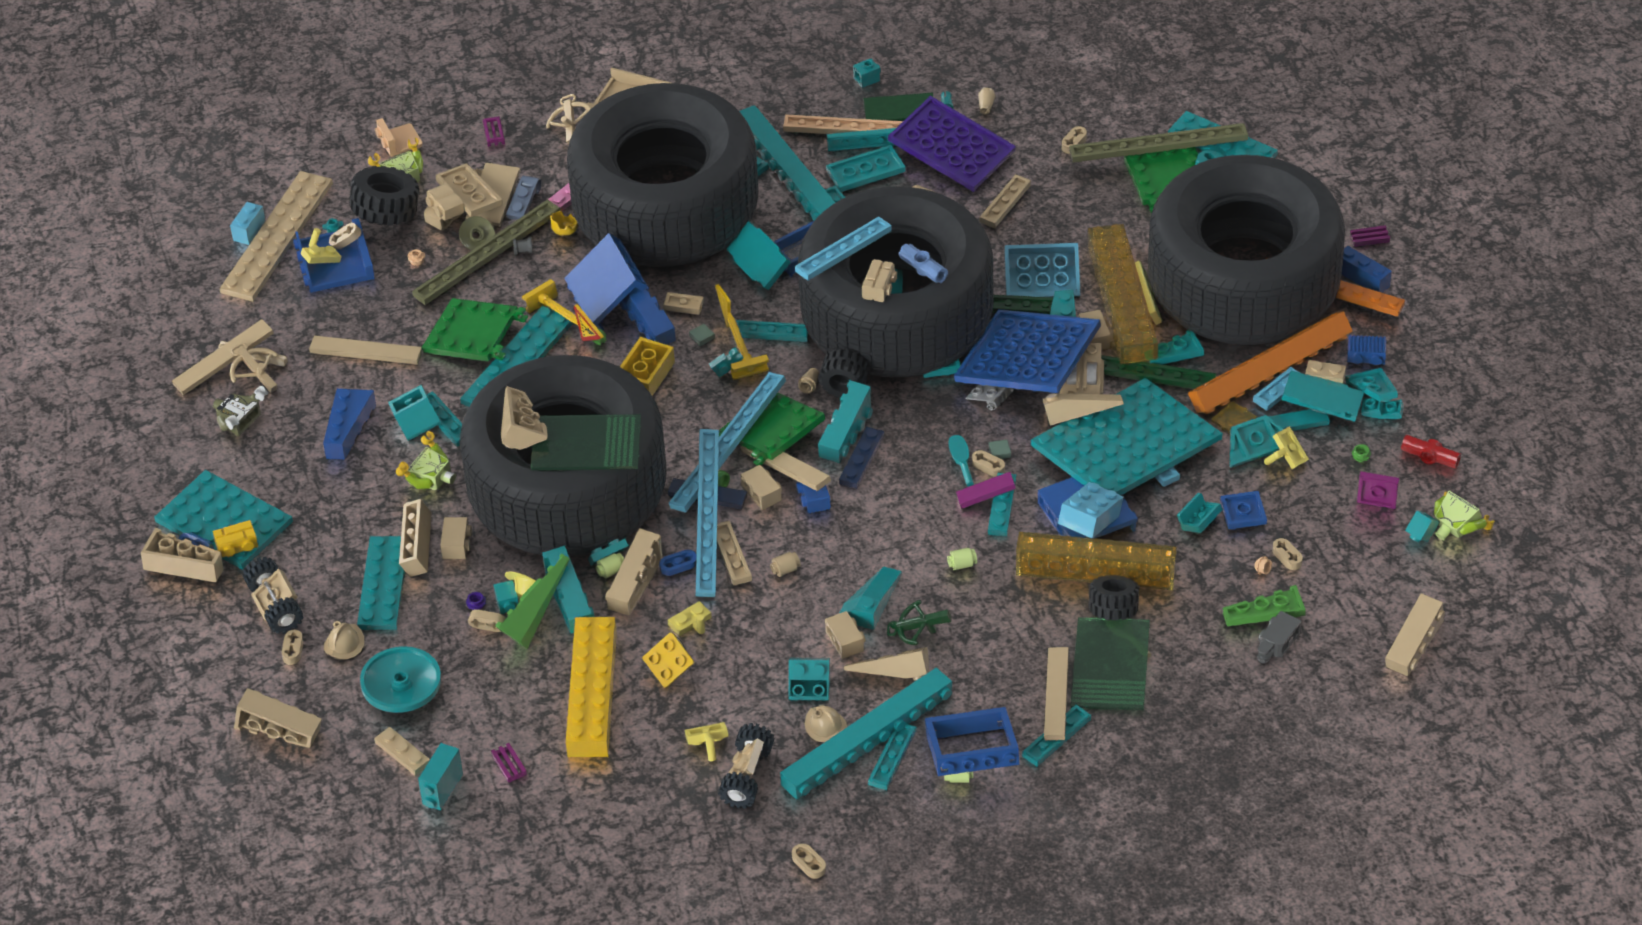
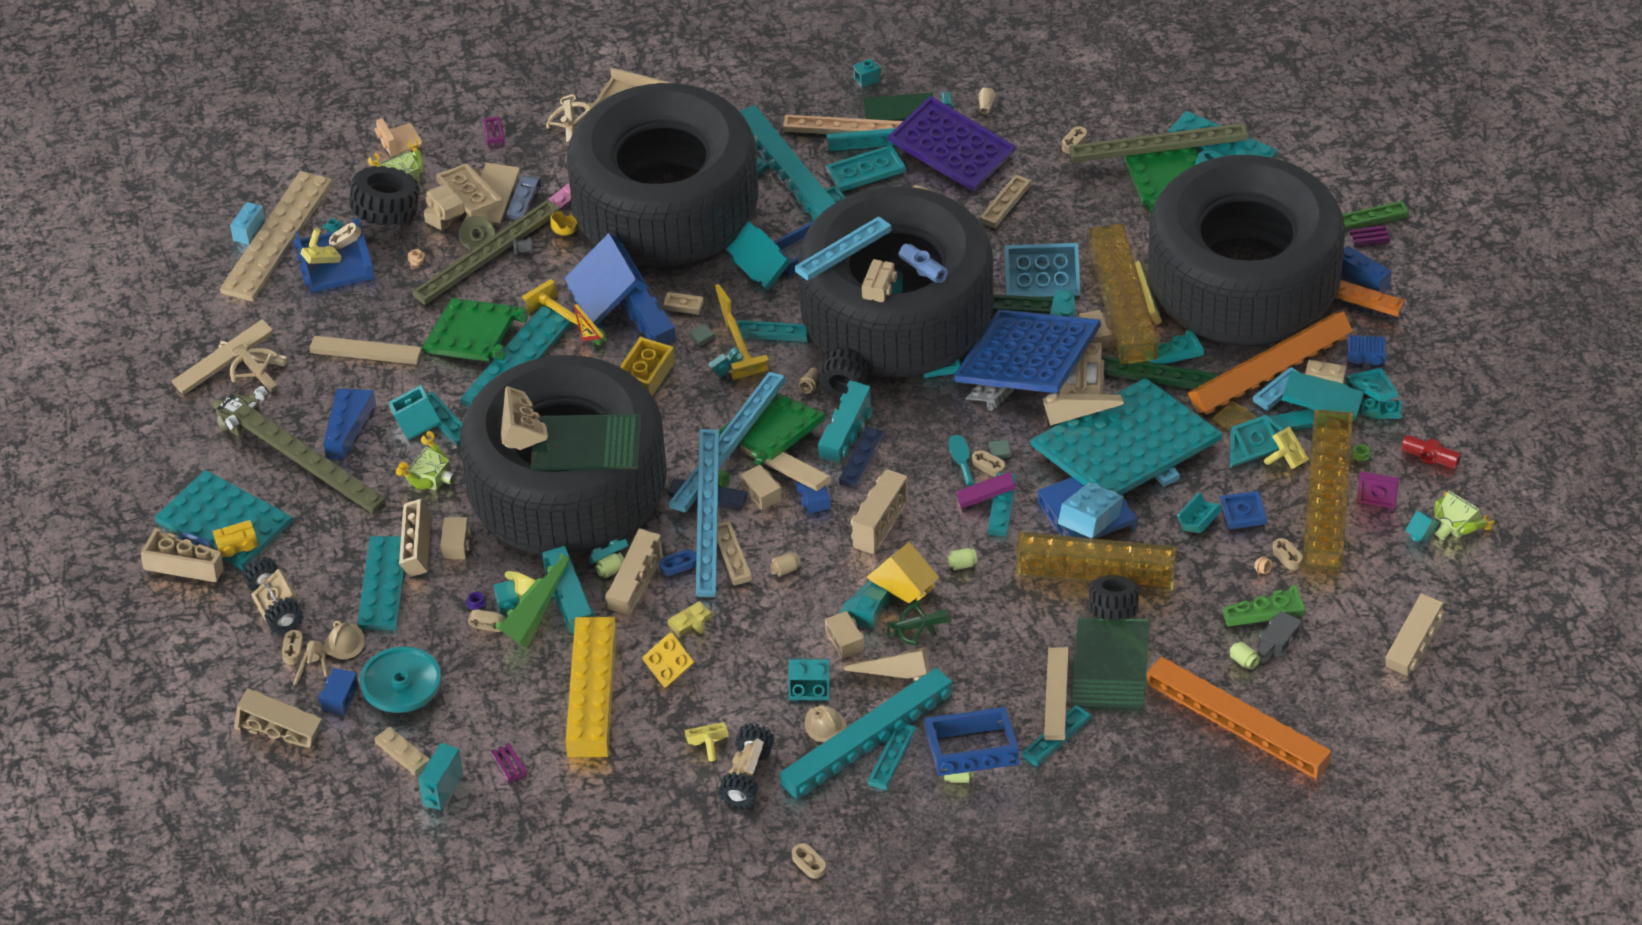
(309, 458): none -> olive plate
(313, 653): none -> tan plant
(338, 691): none -> blue brick
(879, 511): none -> tan brick
(905, 574): none -> yellow slope
(1239, 717): none -> orange brick
(1244, 655): none -> yellowish green brick
(1327, 490): none -> clear yellow brick
(1375, 215): none -> bright green tile

